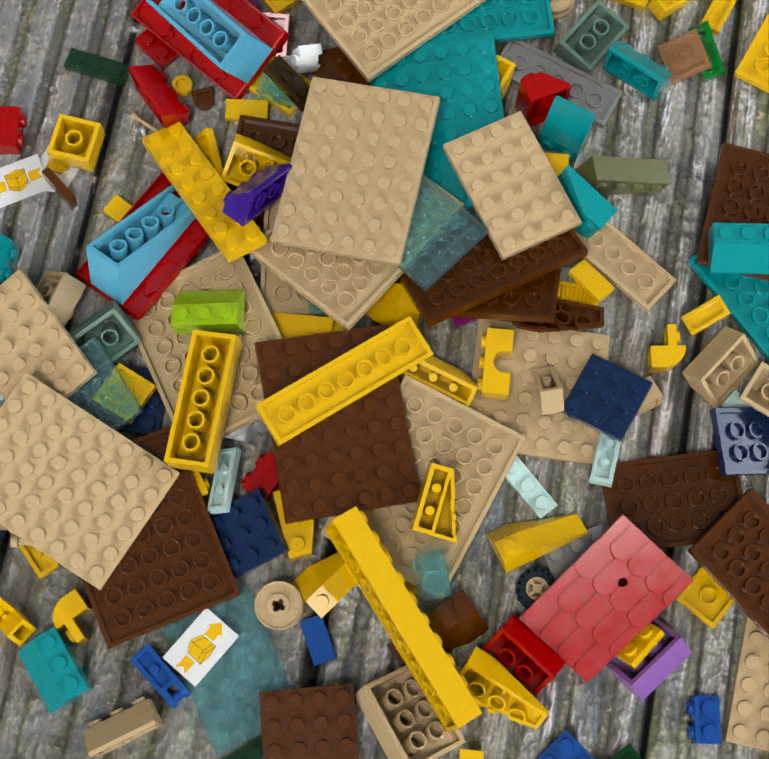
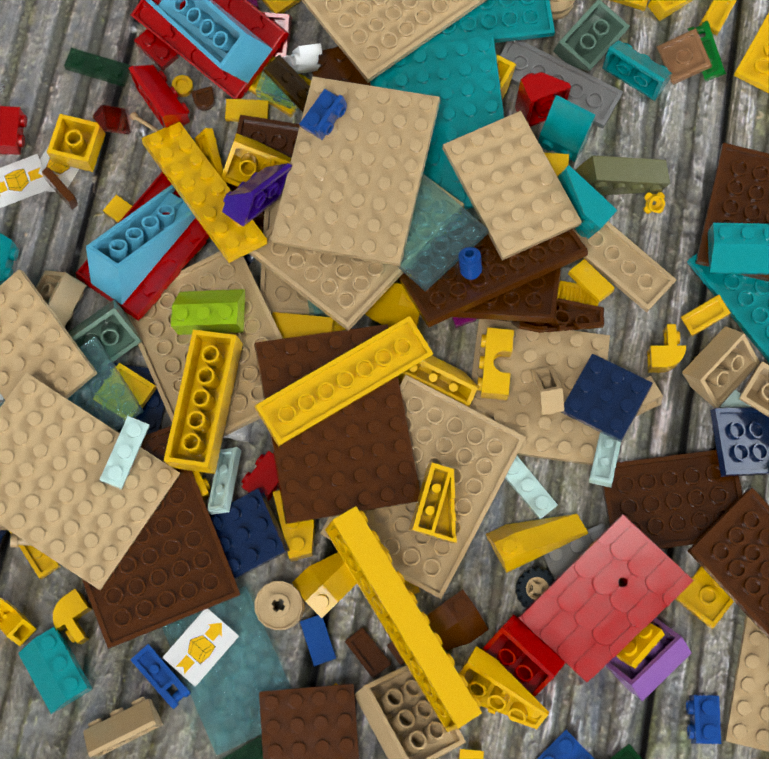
(112, 119): none -> clear red slope
(124, 452): none -> light aqua plate
(323, 114): none -> blue bracket
(367, 652): none -> reddish brown tile
(432, 574): clear light blue brick -> none
(470, 263): none -> blue brick
(658, 207): none -> yellow plate

